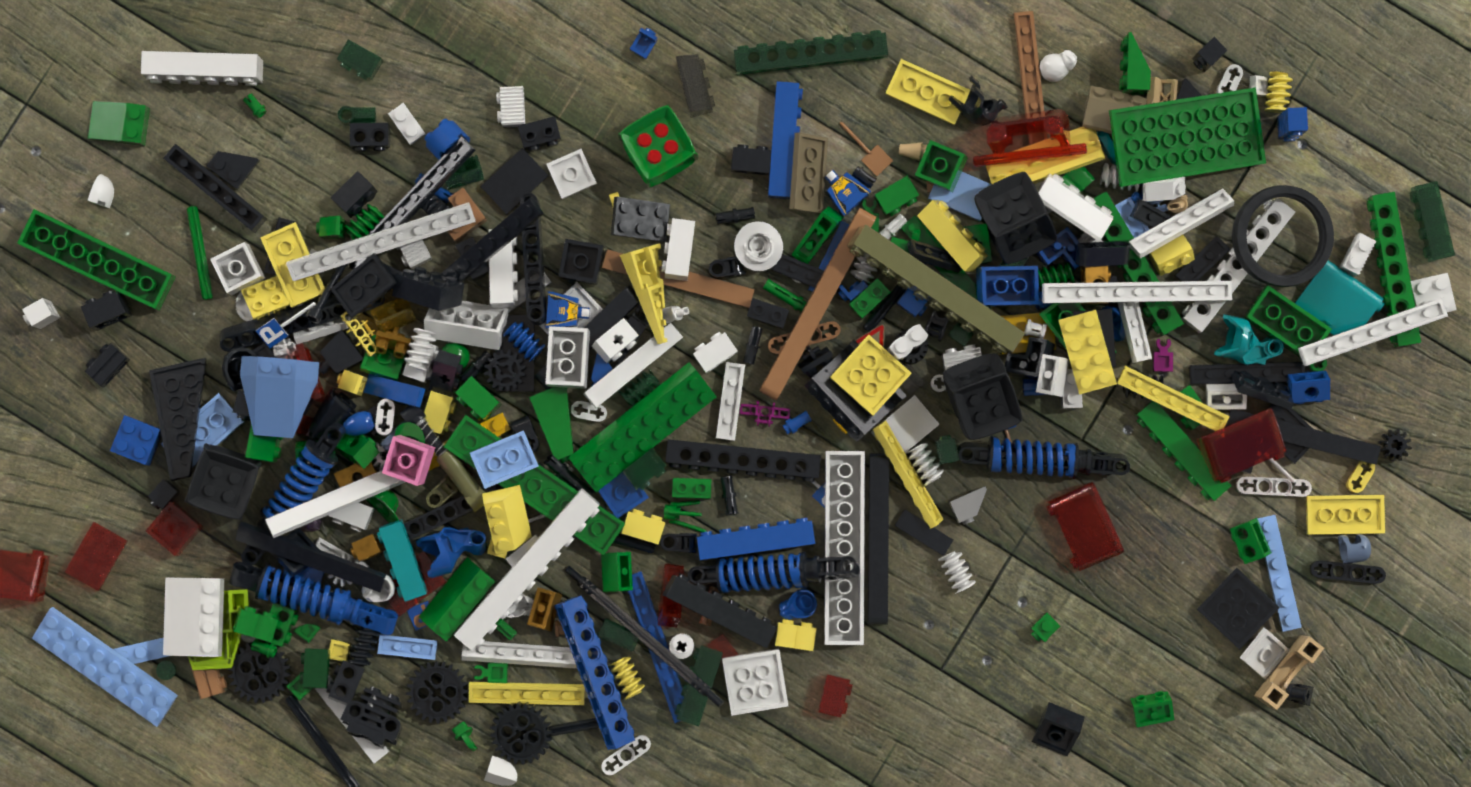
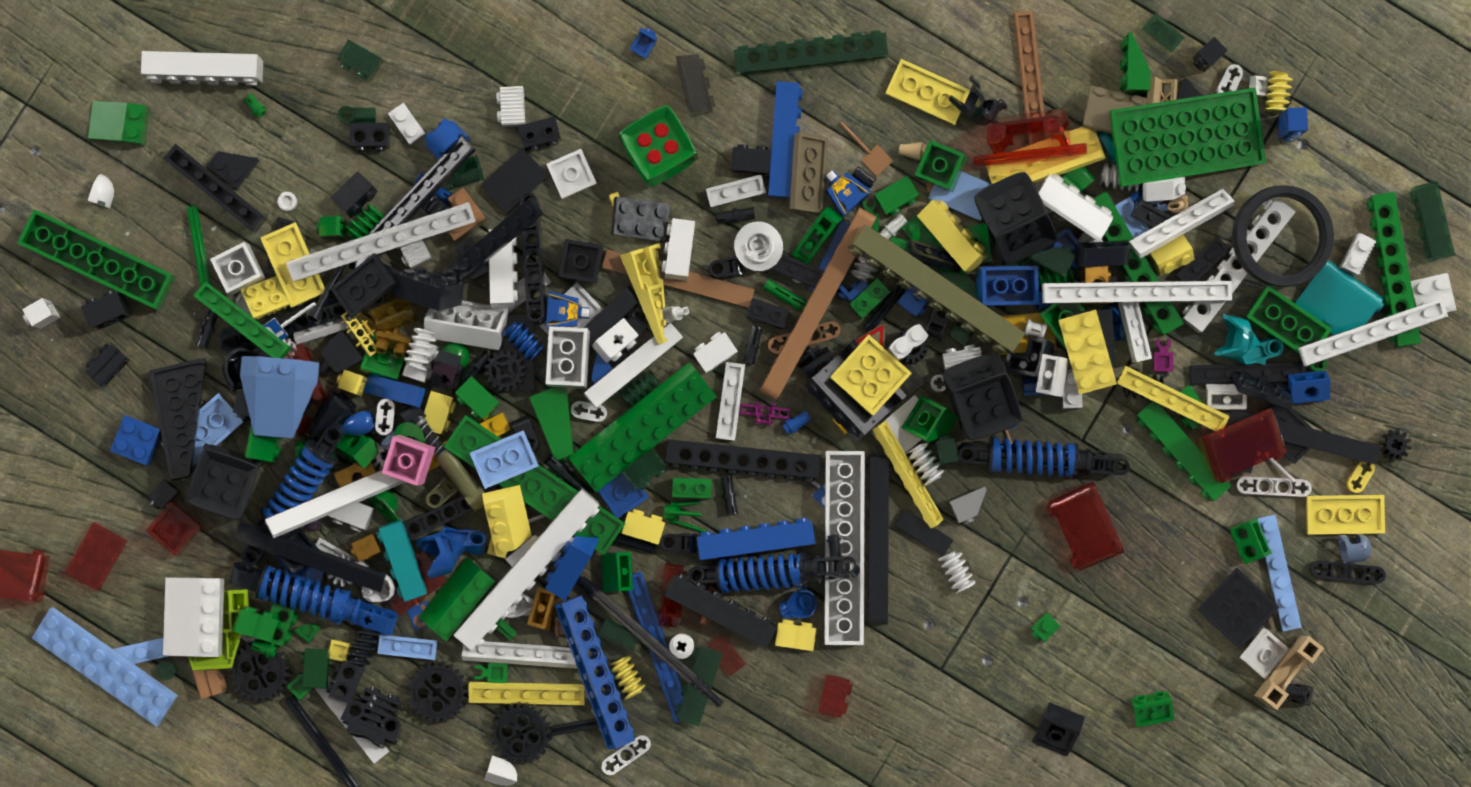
(207, 328): none -> black pin
(241, 321): none -> green plate
(287, 201): none -> white tile
(463, 732): green piece -> none
(570, 565): none -> blue slope
(735, 191): none -> white plate
(755, 682): white plate -> none
(834, 545): none -> black pin
(929, 420): none -> green slope
(1055, 260): none -> clear green slope
(1057, 66): white hair -> none
(1163, 33): none -> clear green plate

